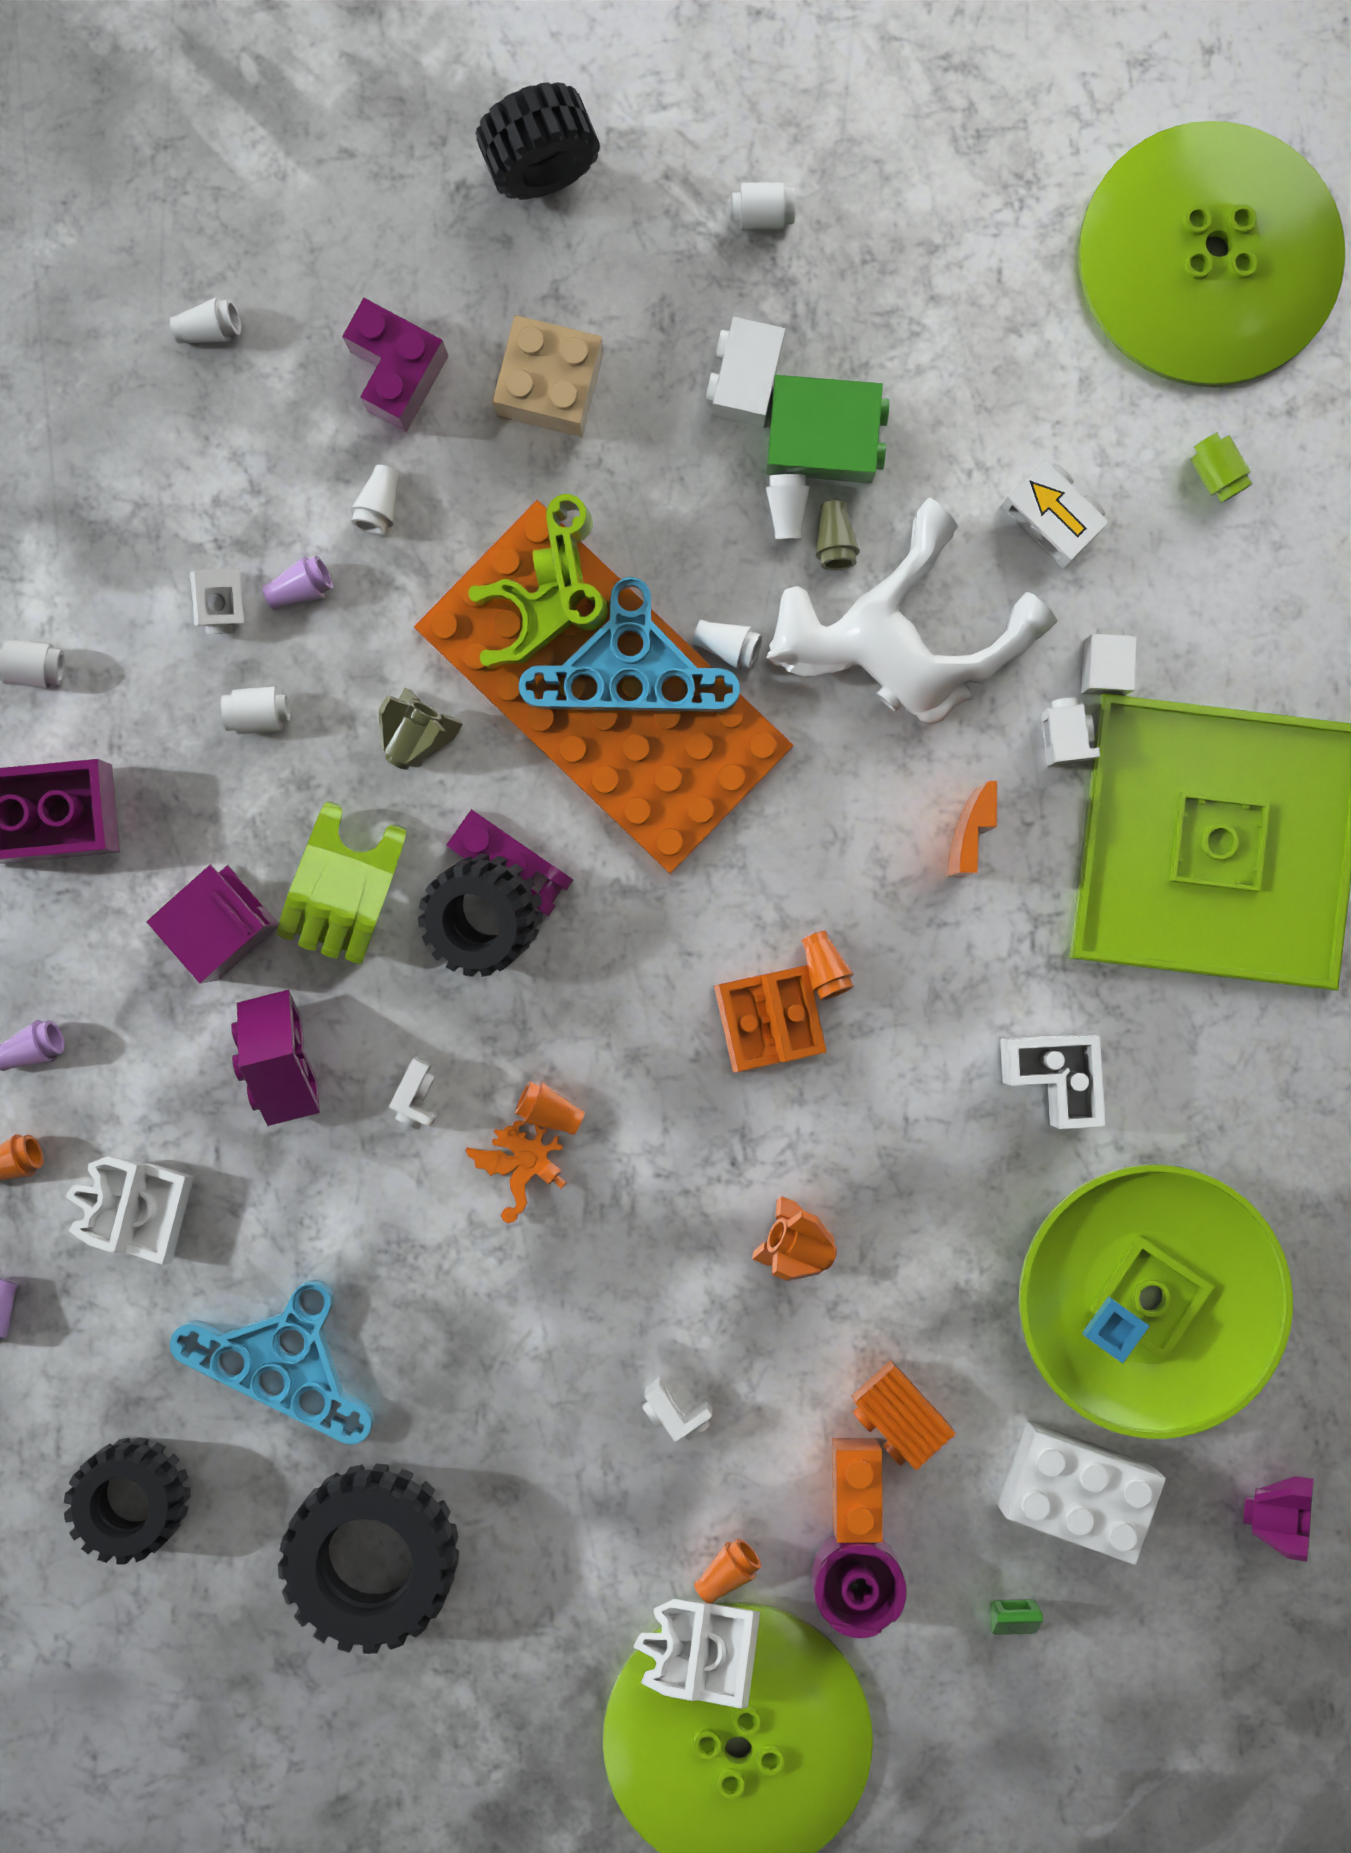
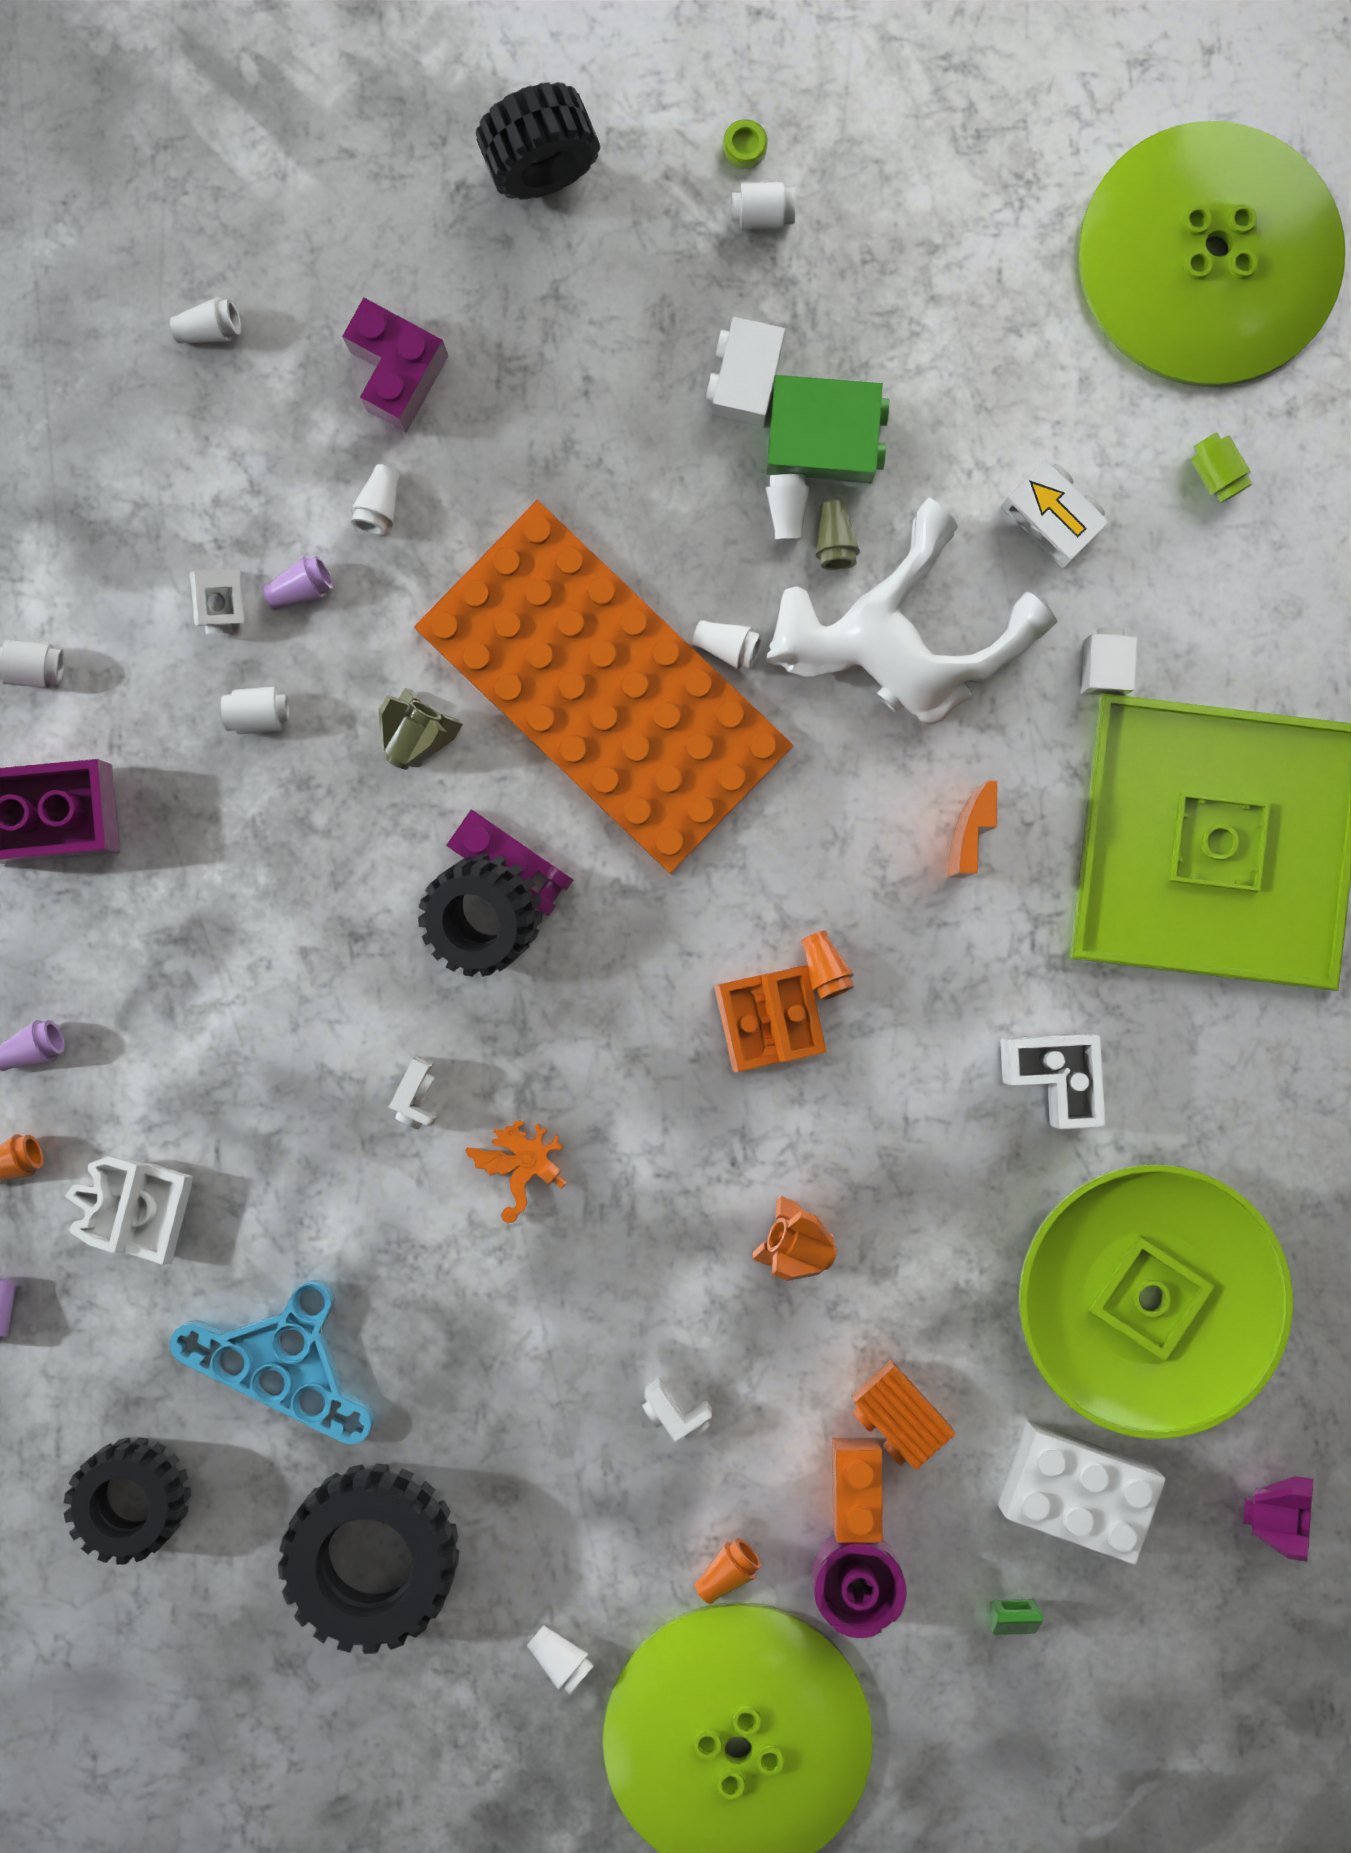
(213, 923): magenta piece -> none
(274, 1058): magenta brick -> none
(339, 890): lime piece -> none
(548, 376): tan brick -> none
(548, 1109): orange cone -> none
(559, 591): lime piece -> none
(560, 1658): none -> white cone
(607, 666): medium azure beam -> none
(702, 1652): white plate -> none
(745, 144): none -> lime tile
(1068, 733): white brick -> none
(1115, 1329): dark azure plate -> none

